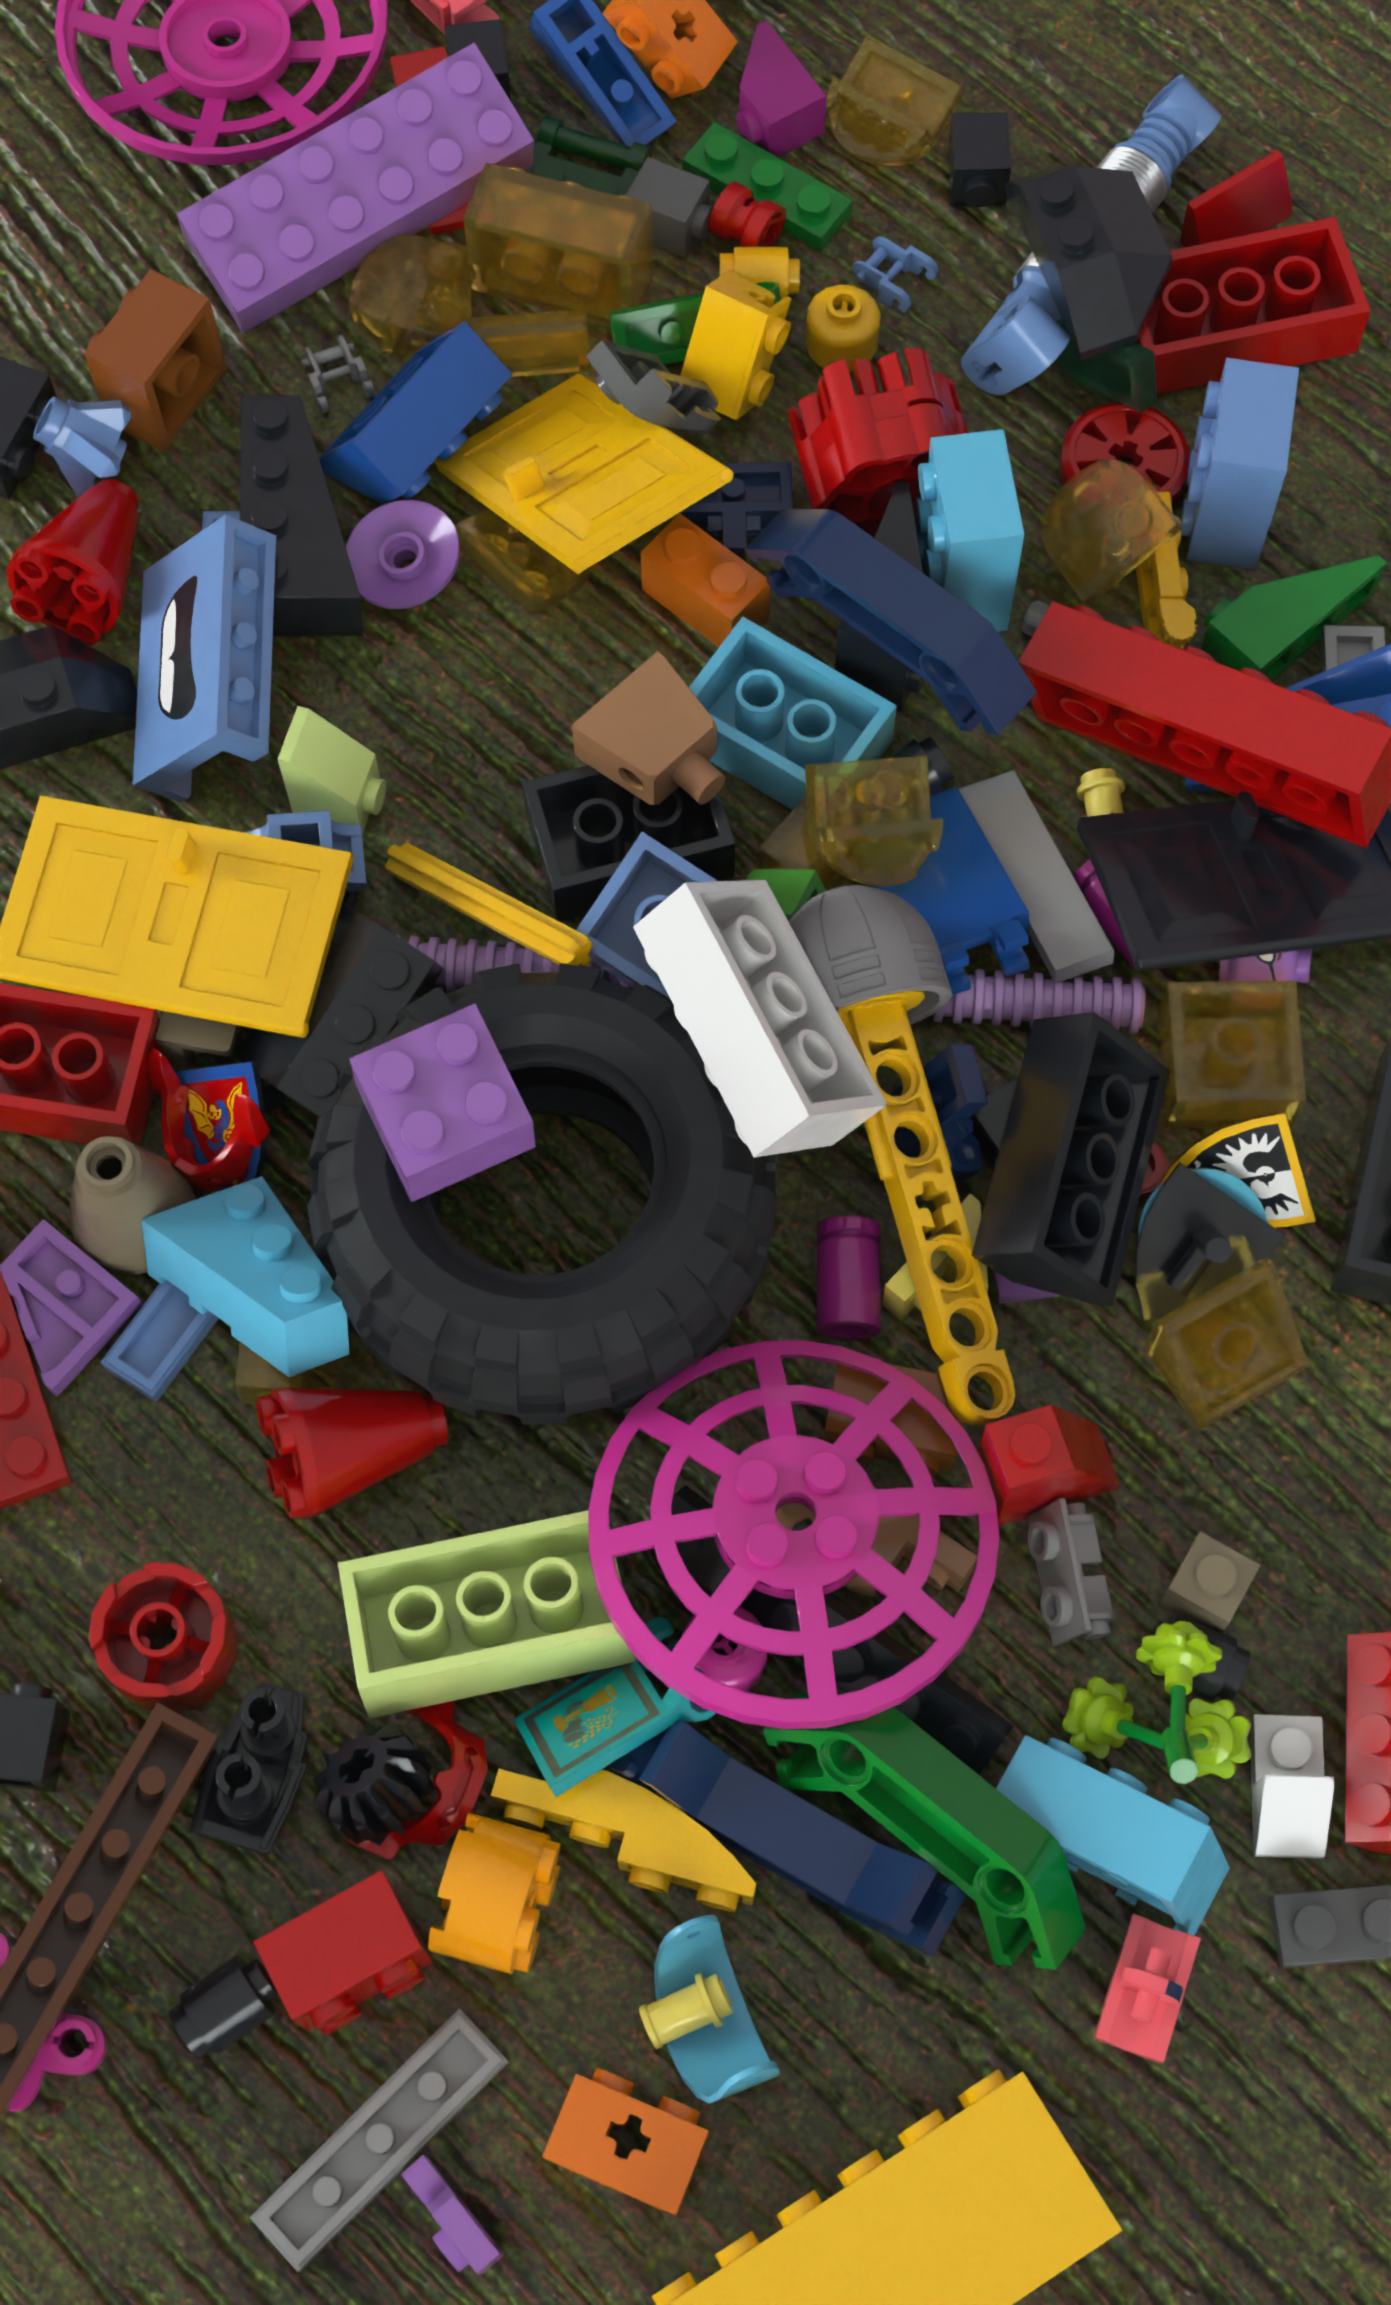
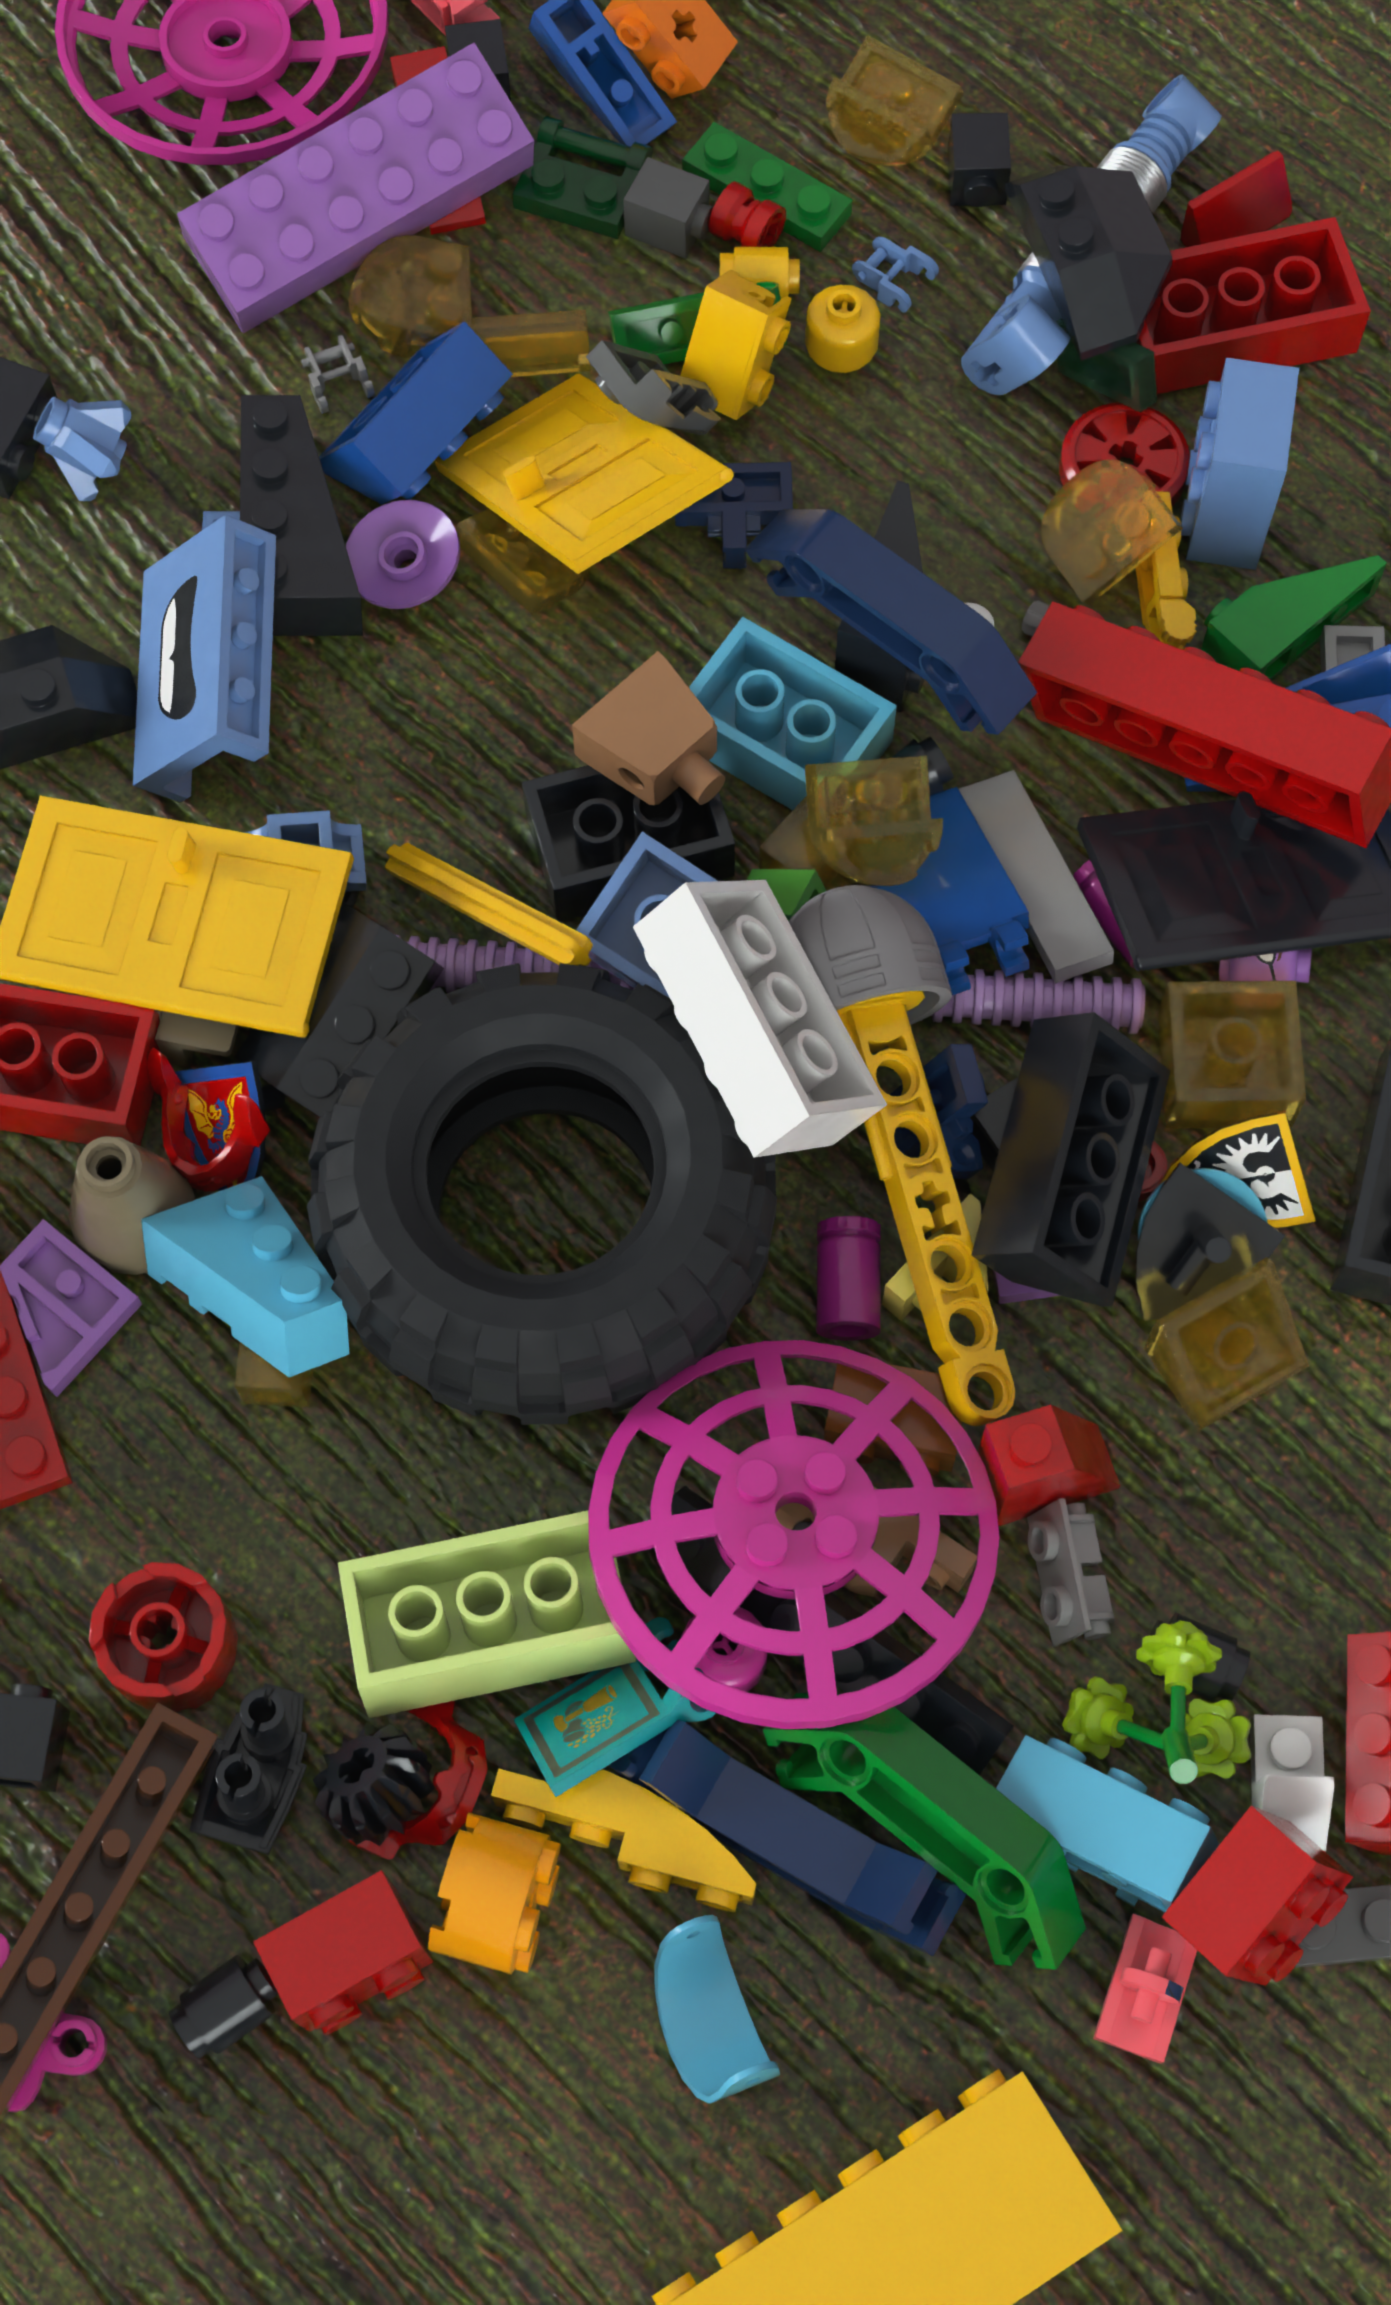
(78, 564): red cone -> none
(157, 357): dark orange brick -> none
(158, 1341): medium blue tile -> none
(329, 771): yellowish green slope -> none
(343, 1441): red cone -> none
(379, 2140): light grey tile -> none
(443, 1102): medium lavender brick -> none
(461, 2236): medium lavender plate -> none
(558, 243): clear yellow brick -> none
(584, 2146): orange brick -> none
(687, 2010): light yellow pin -> none
(703, 581): orange brick -> none
(778, 97): magenta slope -> none
(865, 442): red piece -> none
(971, 521): medium azure brick -> none
(1101, 792): light yellow pin -> none
(1209, 1583): dark tan brick -> none
(1259, 1898): none -> red brick

